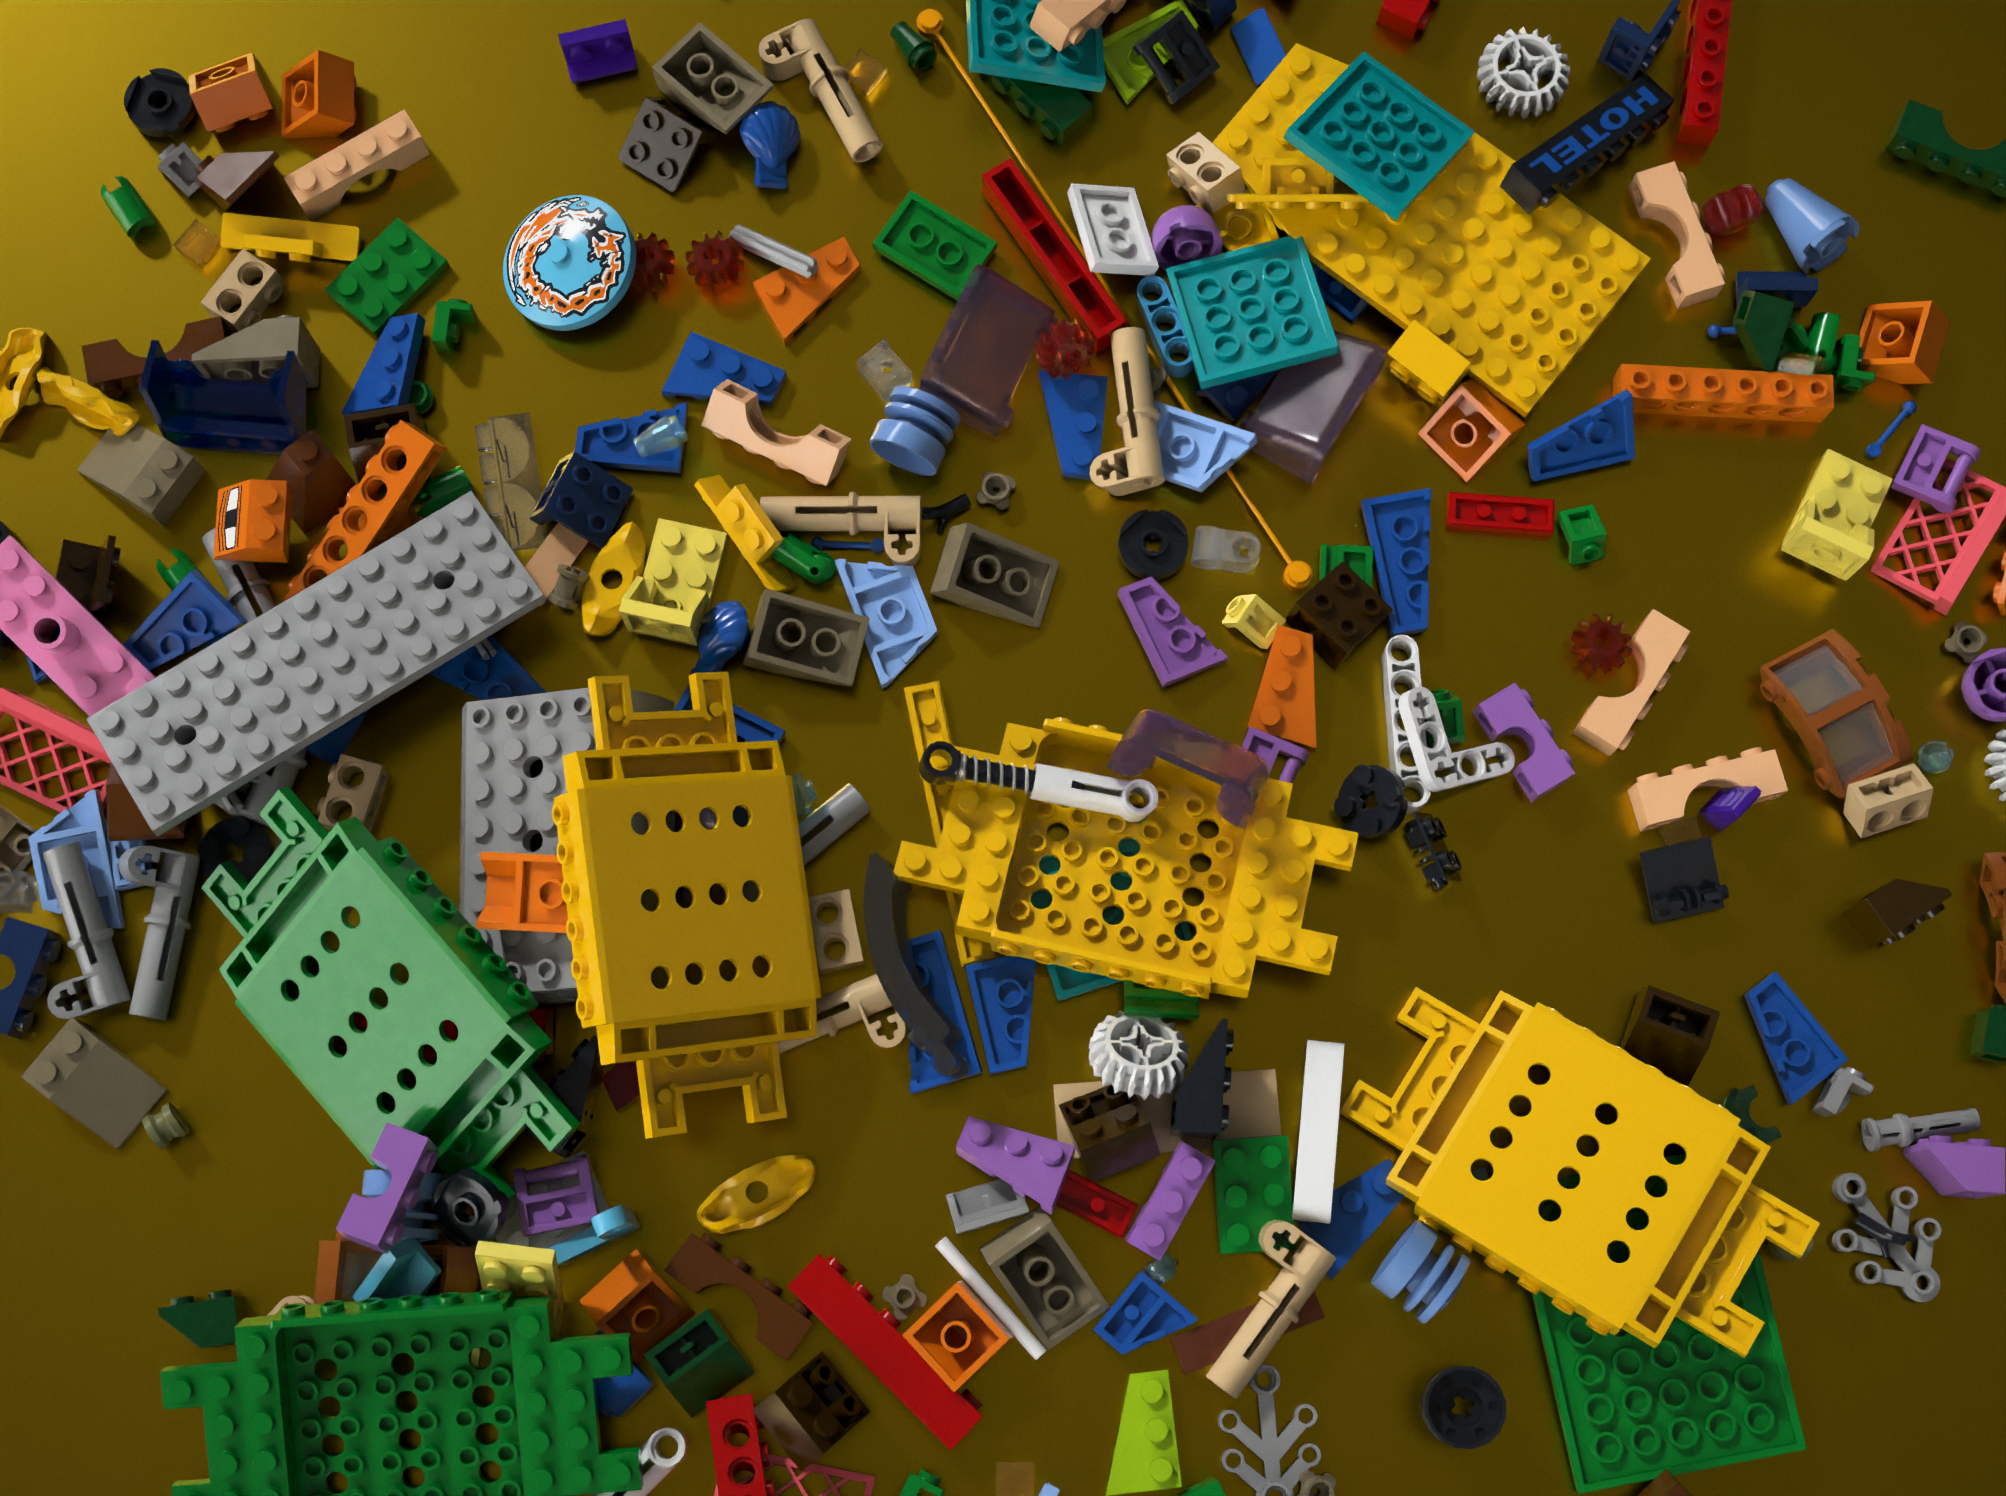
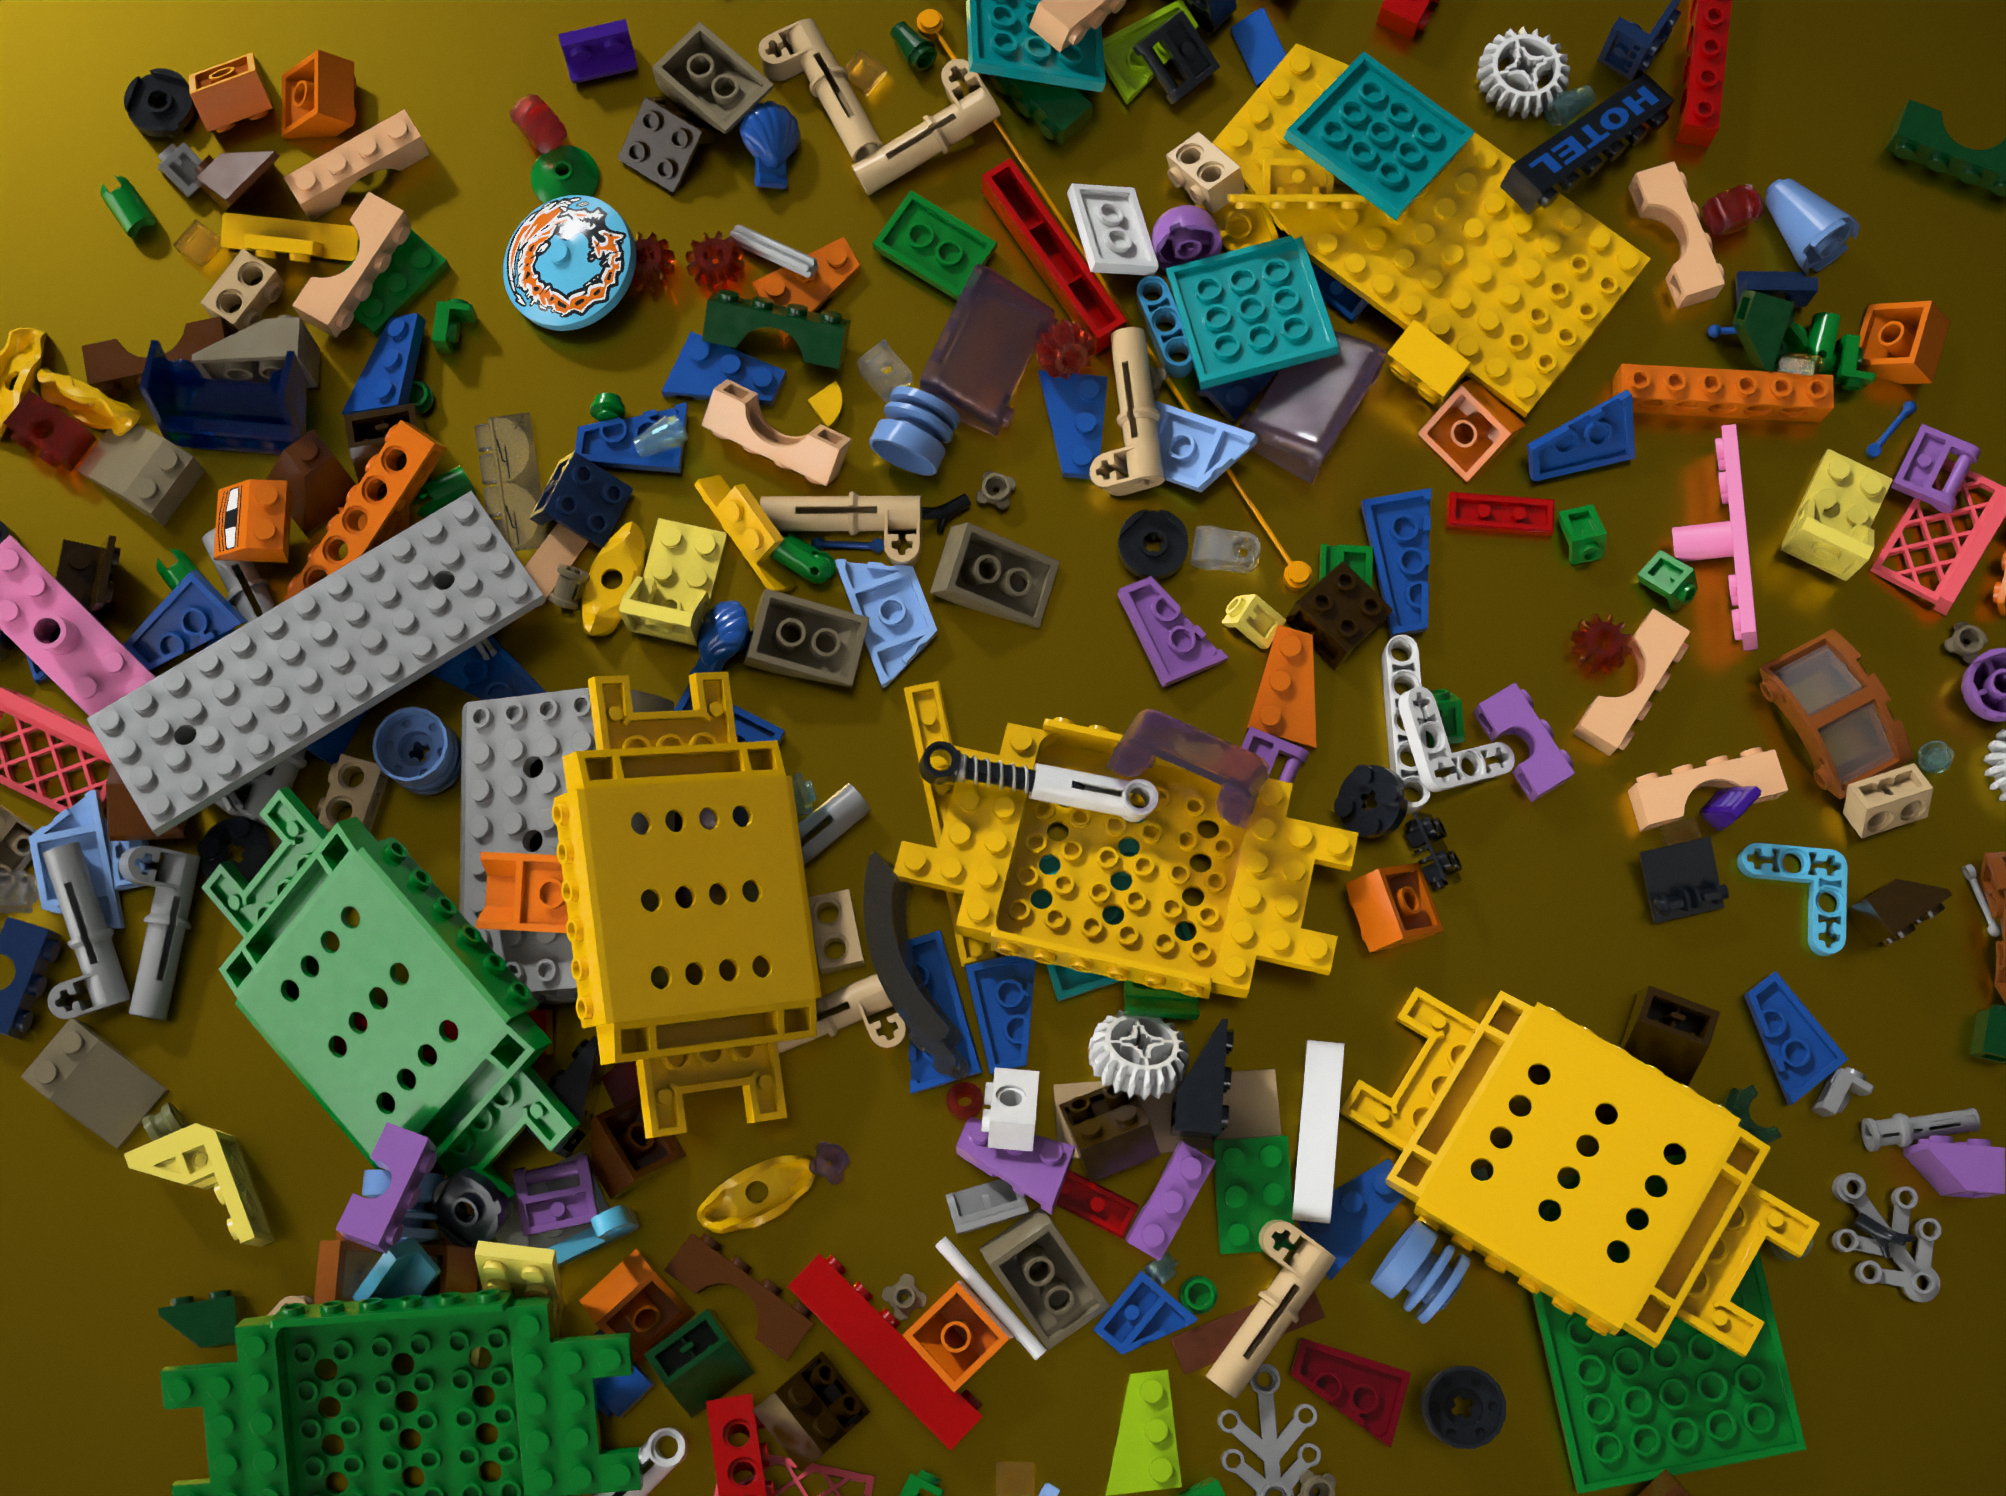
(35, 417): none -> clear red brick
(207, 1160): none -> light yellow bracket
(332, 300): none -> light nougat arch
(401, 745): none -> medium blue wheel
(538, 123): none -> clear red gear
(580, 180): none -> green dish
(607, 407): none -> green plate
(622, 1153): none -> reddish brown slope
(819, 336): none -> dark green arch
(827, 404): none -> yellow tile
(834, 1154): none -> plate
(933, 134): none -> tan piece
(960, 1090): none -> clear red plate
(1012, 1109): none -> white brick
(1198, 1294): none -> green plate
(1354, 1385): none -> dark red wing
(1393, 906): none -> orange slope
(1568, 105): none -> clear light blue cone
(1670, 579): none -> green bracket
(1726, 538): none -> bright pink plate
(1818, 882): none -> medium azure beam
(1970, 874): none -> light grey hinge

